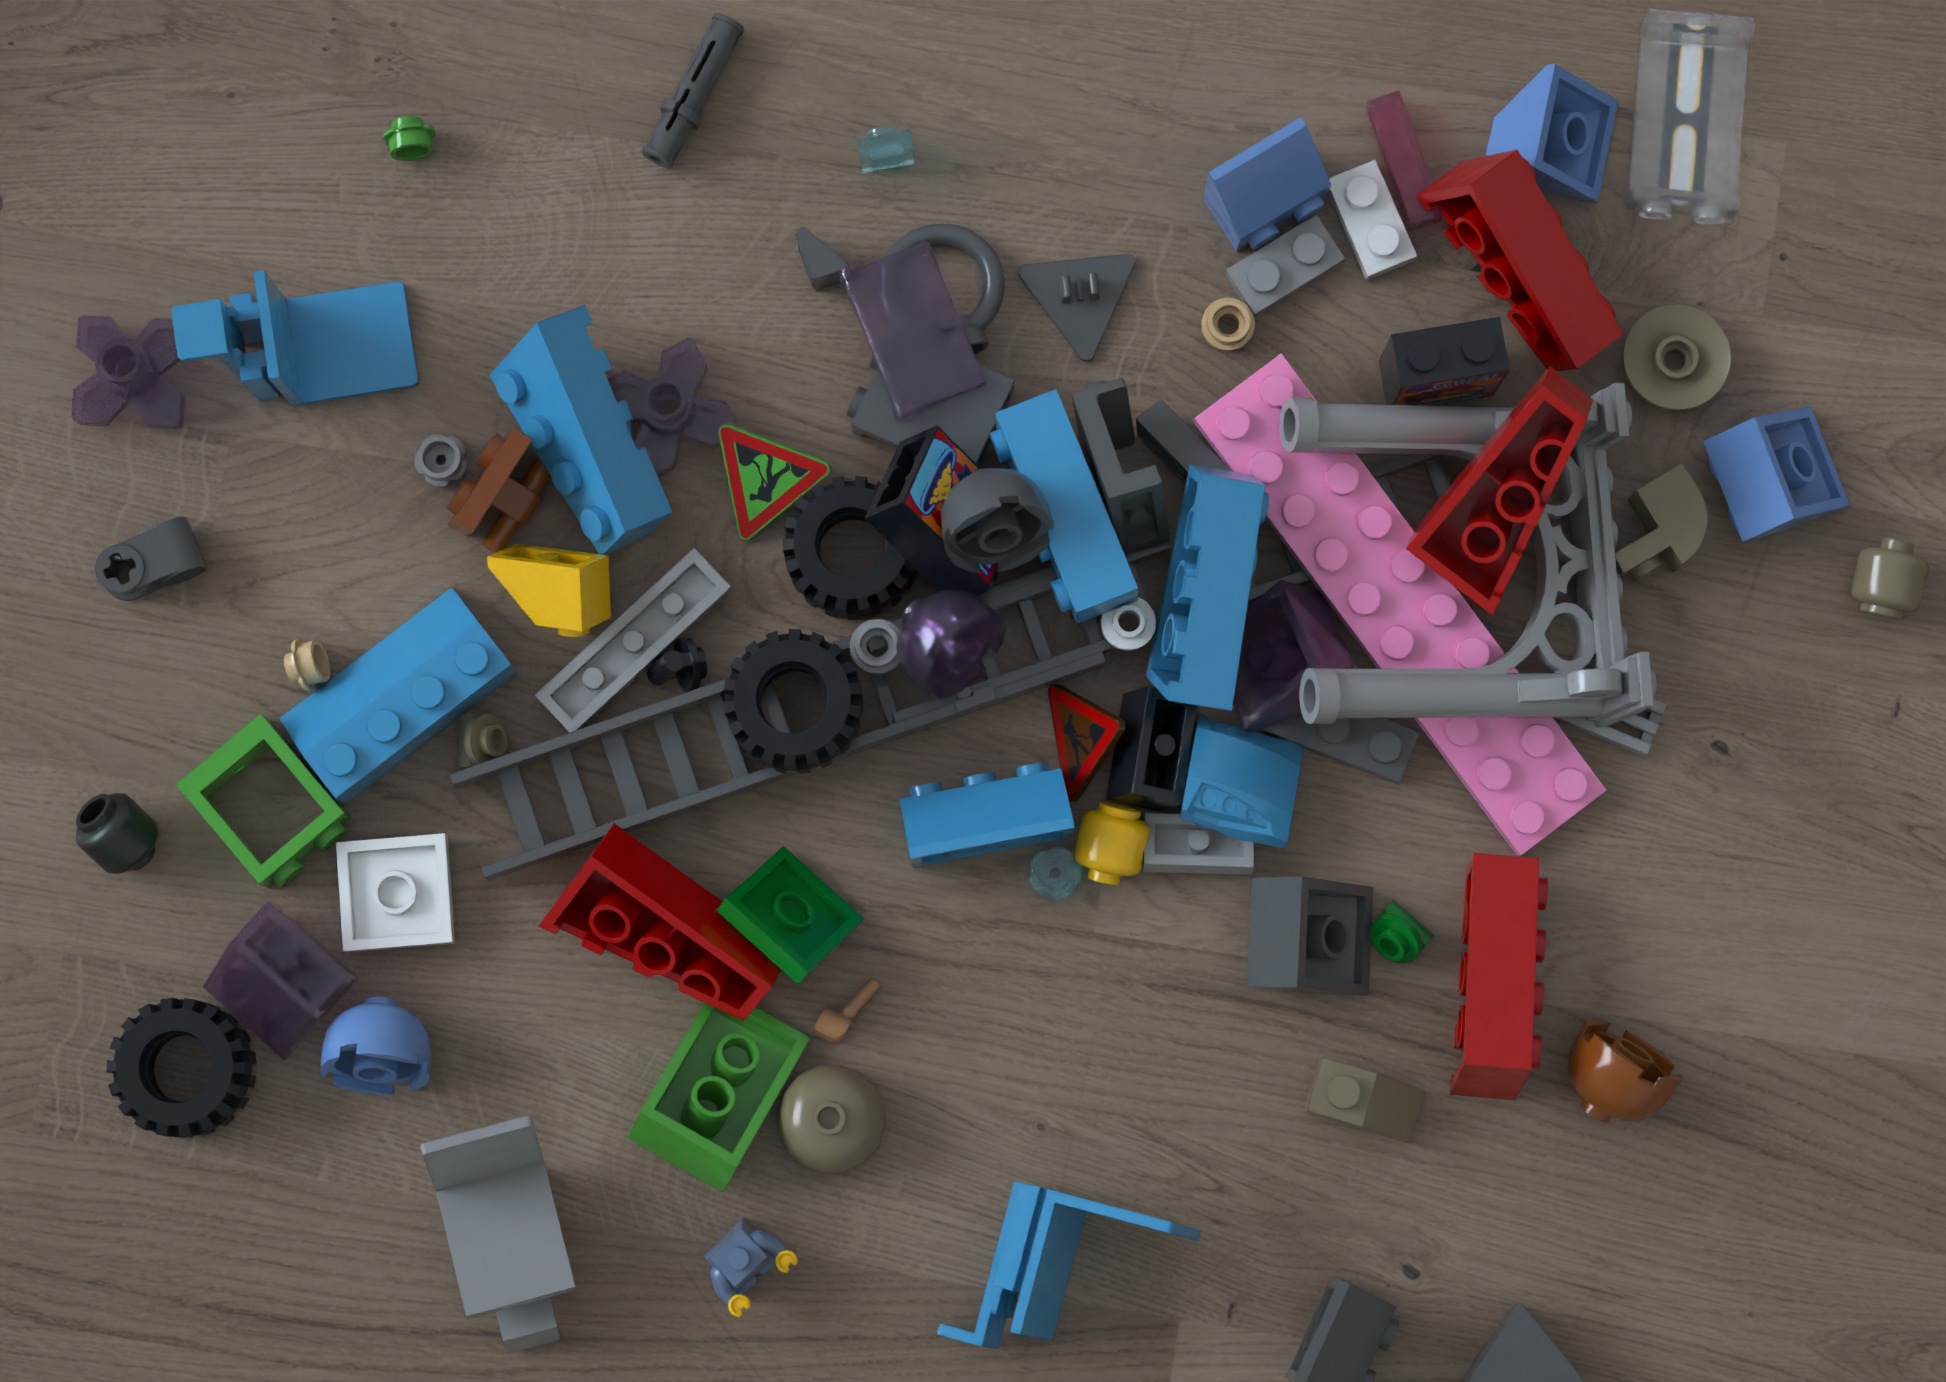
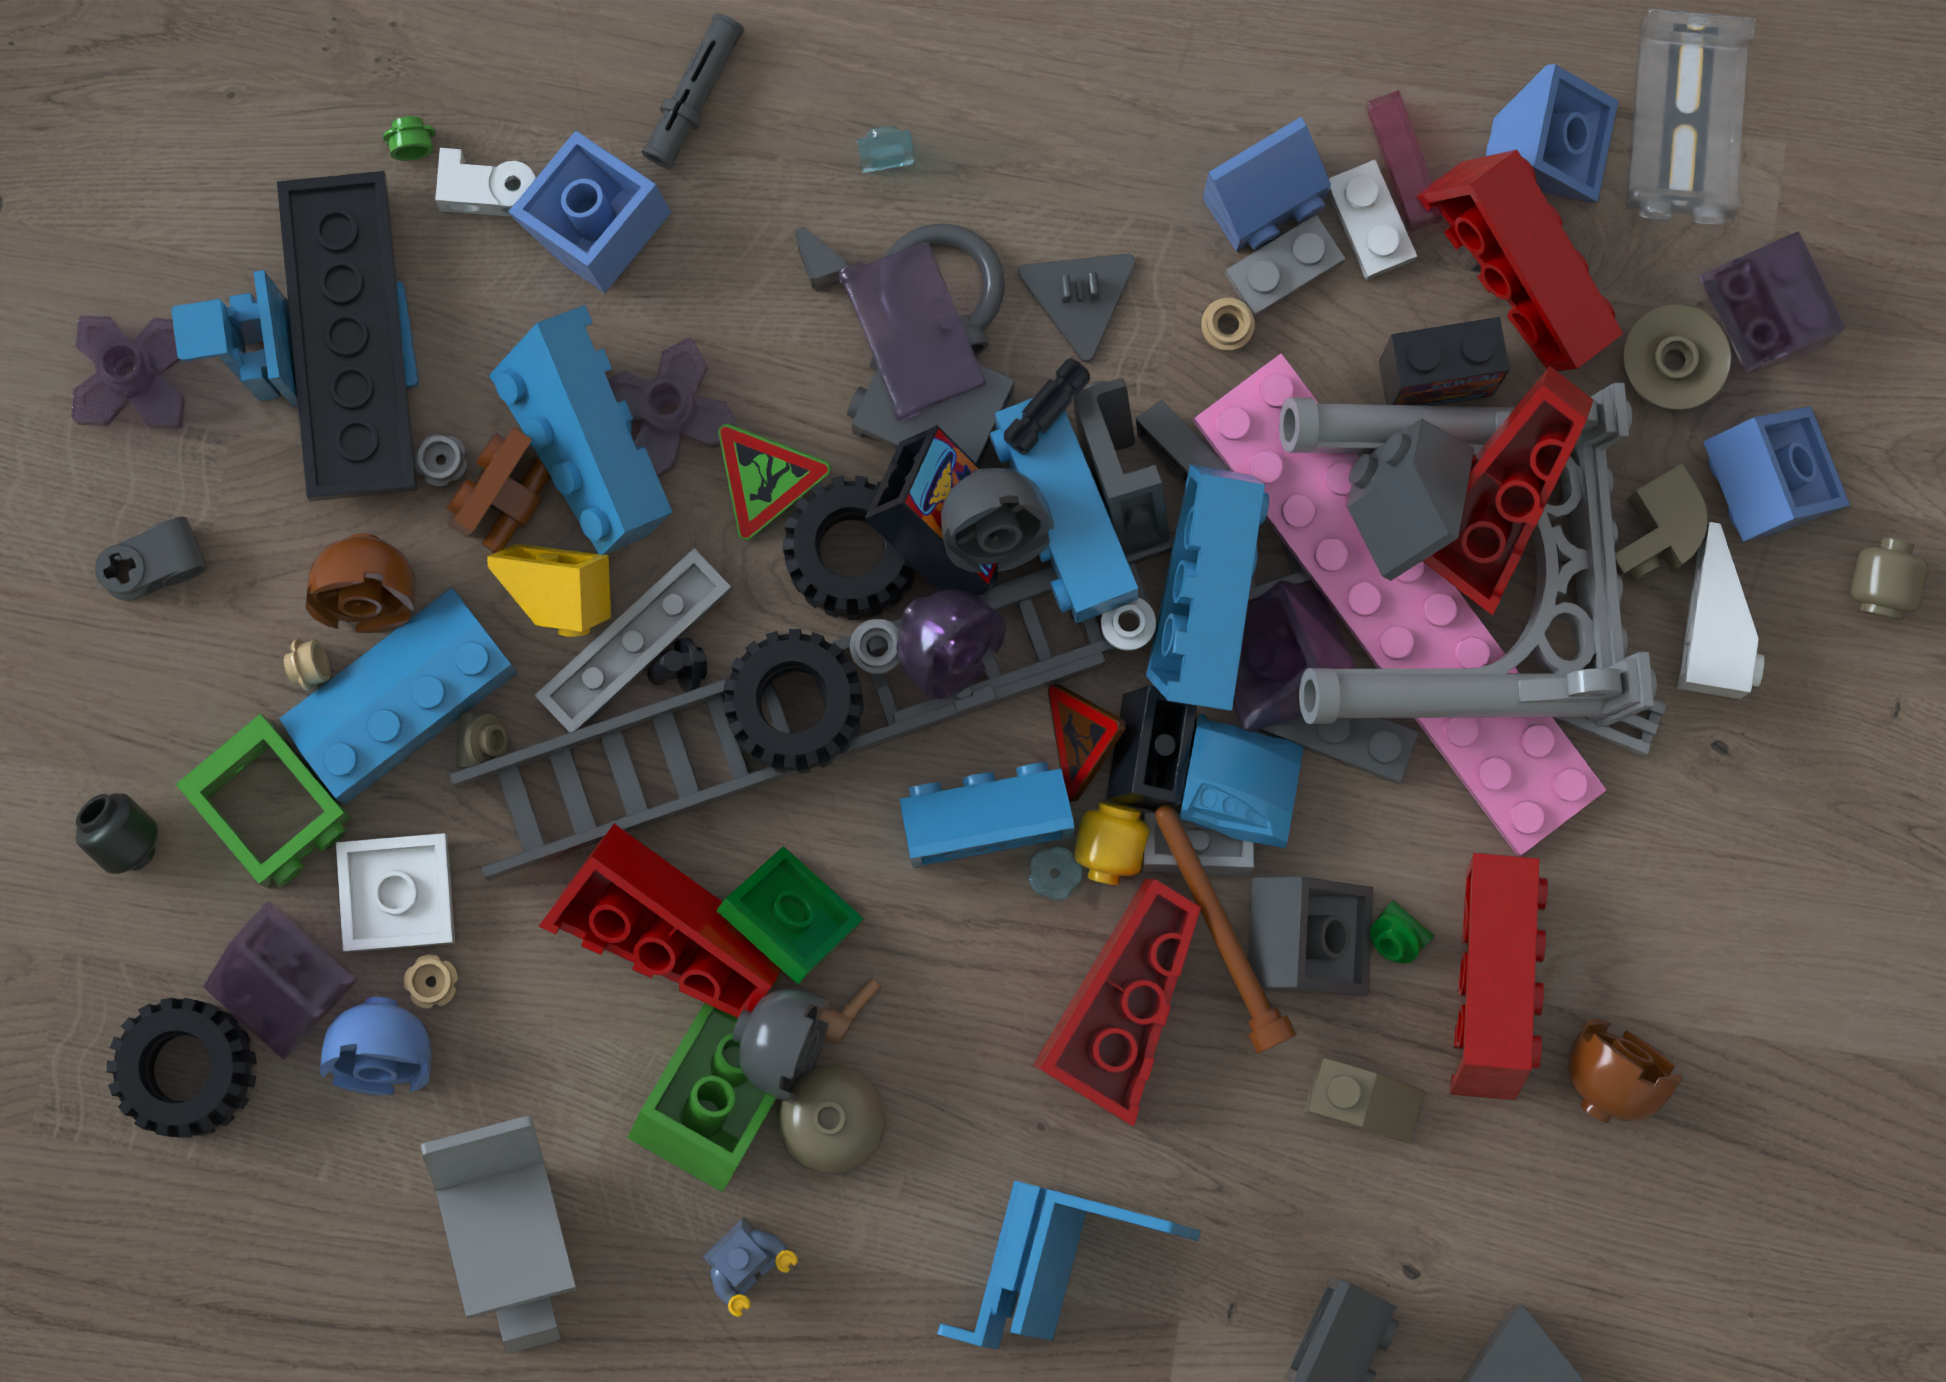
(346, 336): none -> black plate
(361, 583): none -> dark orange cylinder
(416, 977): none -> tan plate
(479, 187): none -> white leg
(591, 211): none -> medium blue slope
(781, 1040): none -> dark grey cylinder
(1046, 406): none -> black axle
(1117, 1015): none -> red wedge
(1267, 1023): none -> dark orange piece
(1410, 496): none -> dark grey slope
(1719, 630): none -> white slope
(1773, 304): none -> clear purple slope

